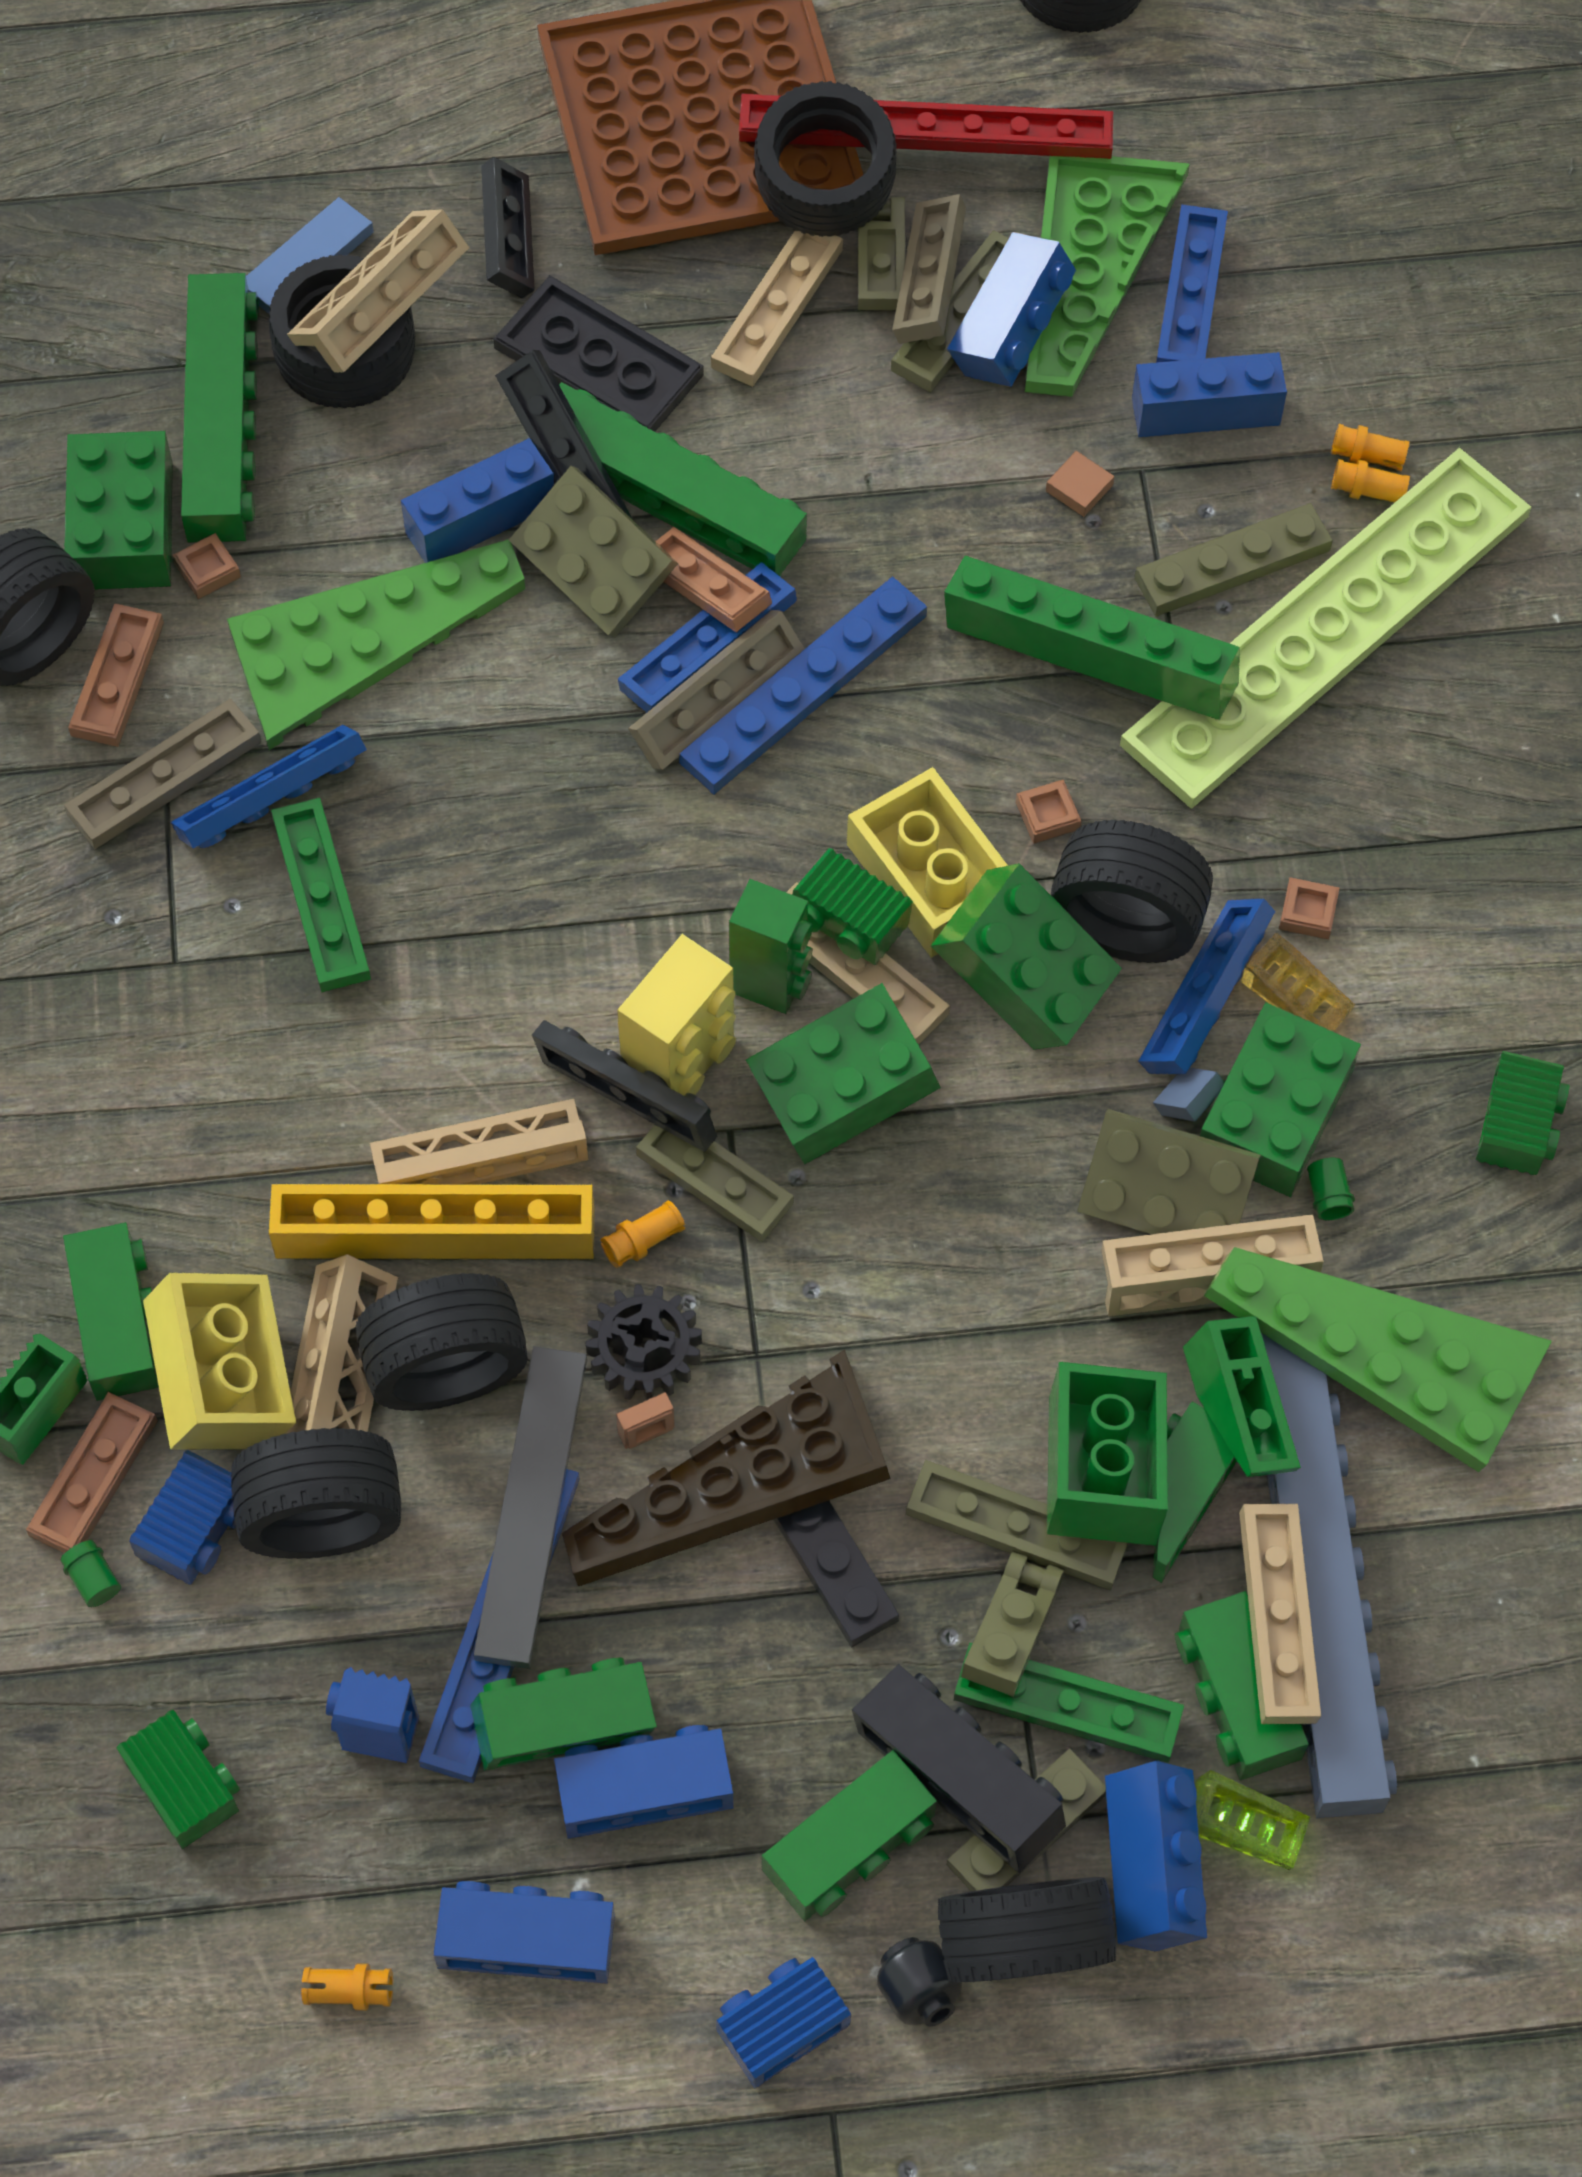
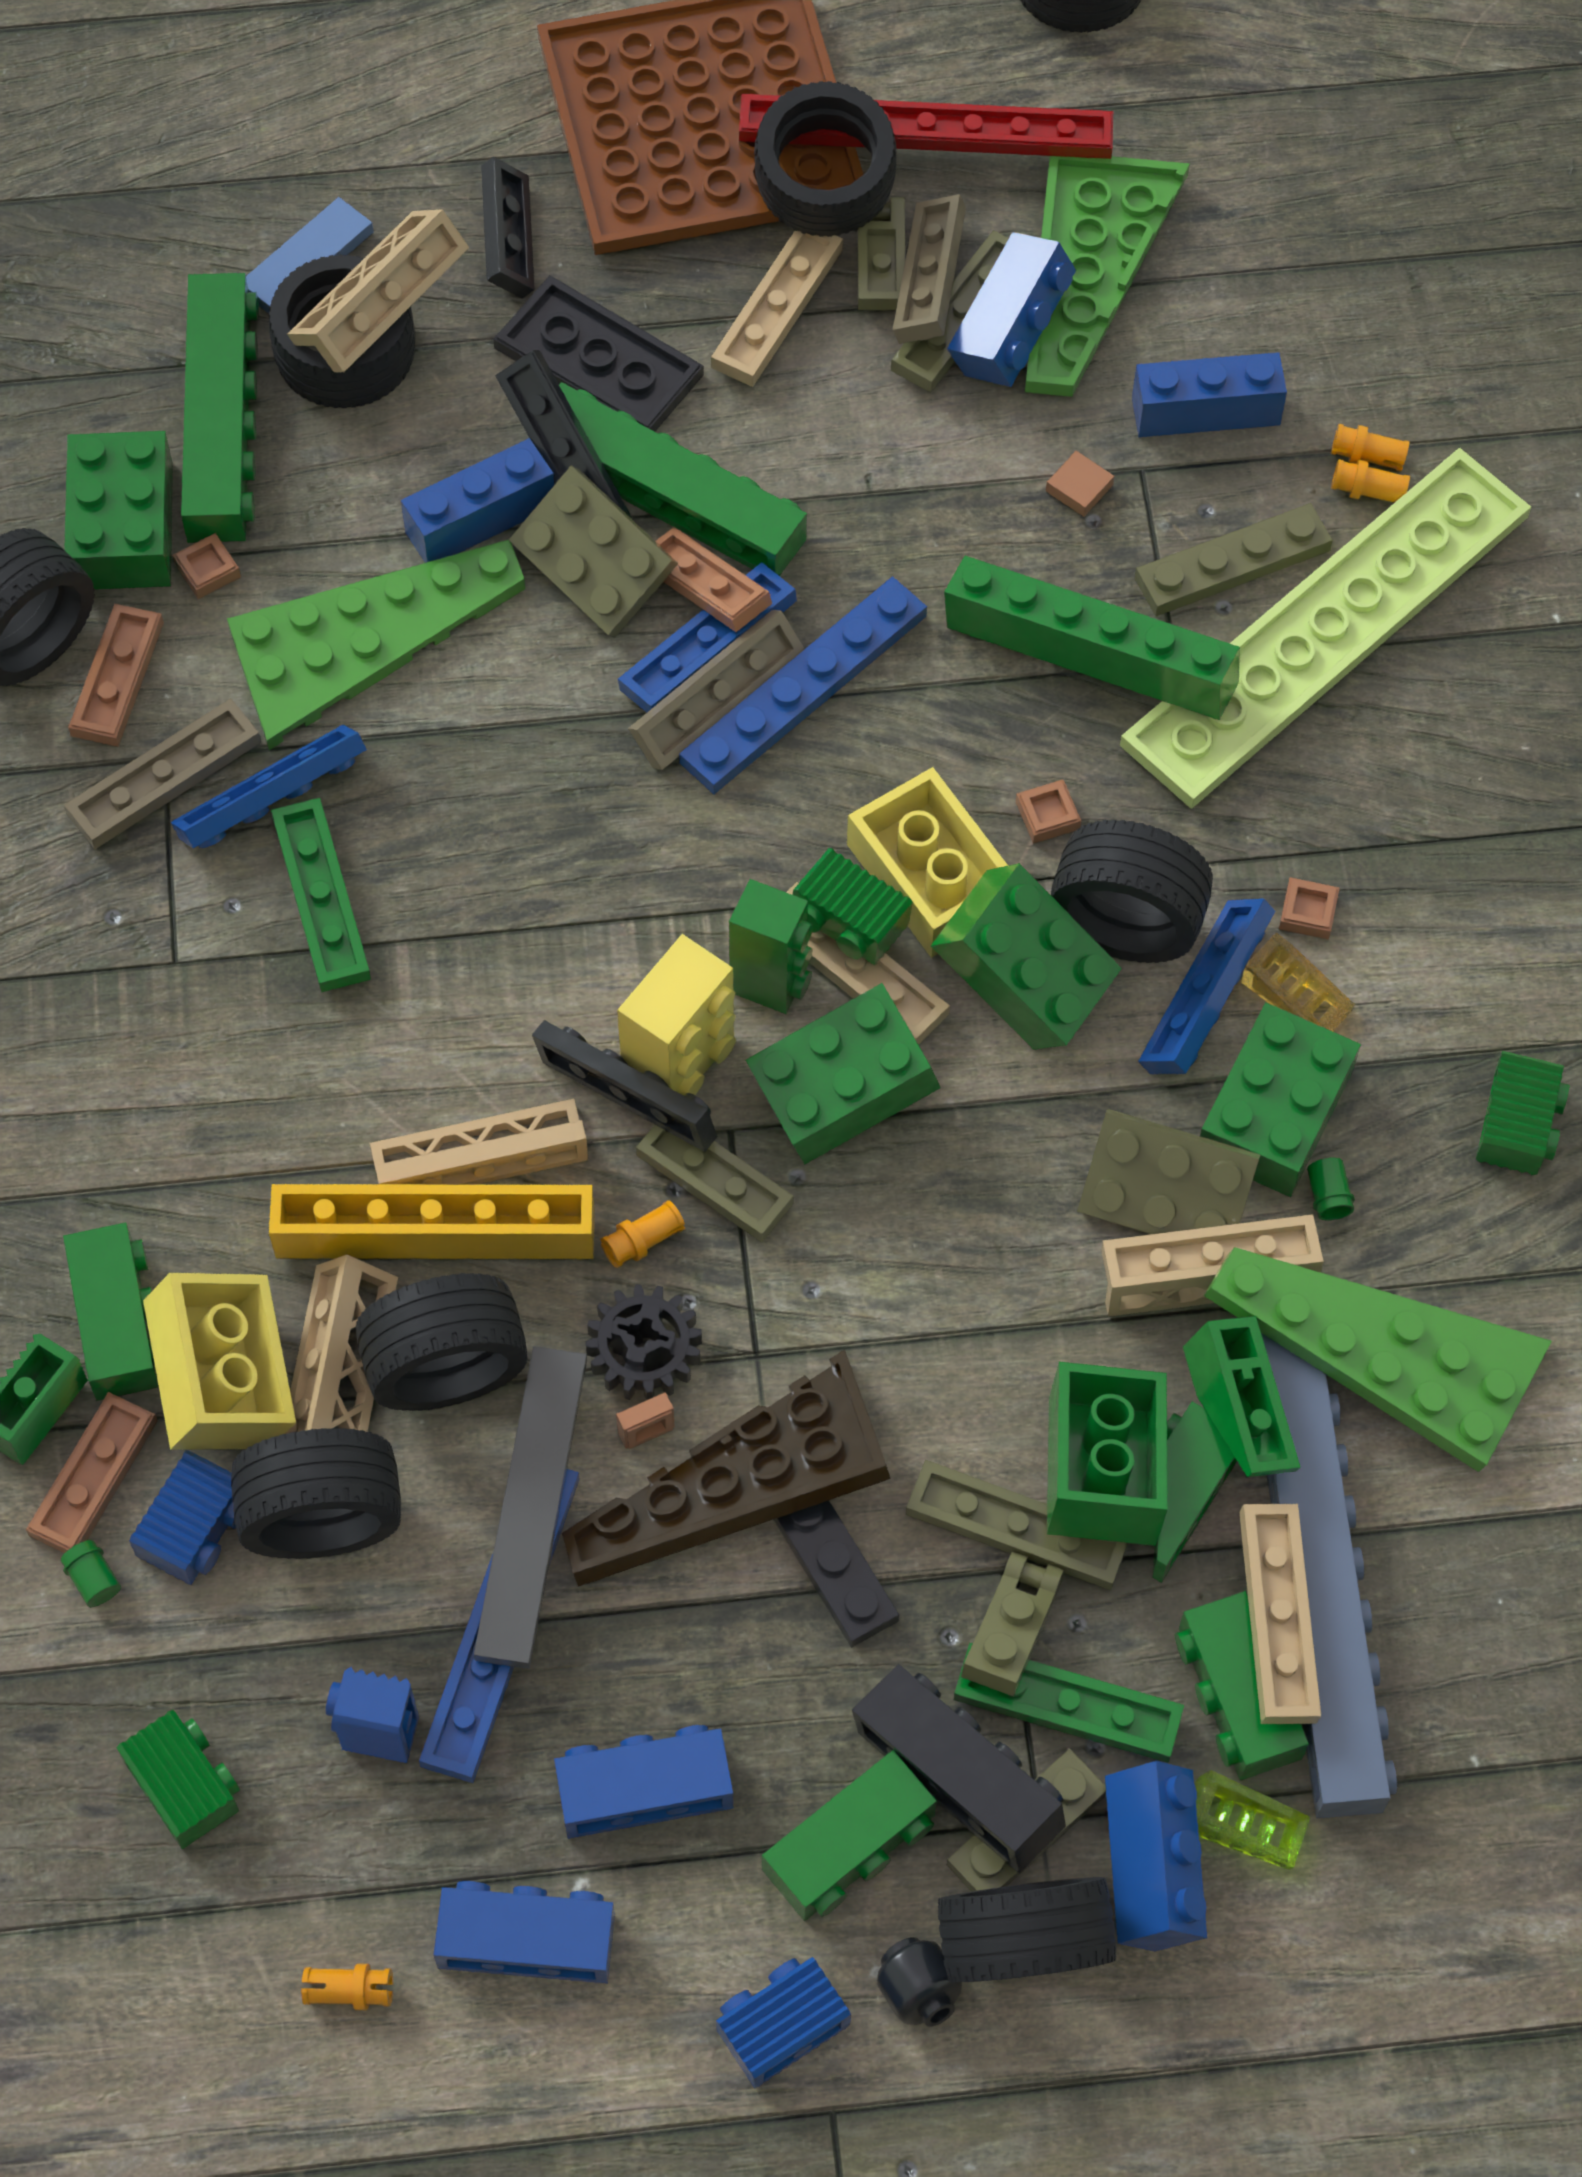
(561, 1712): green brick -> none
(1189, 1094): sand blue tile -> none
(1192, 284): blue plate -> none

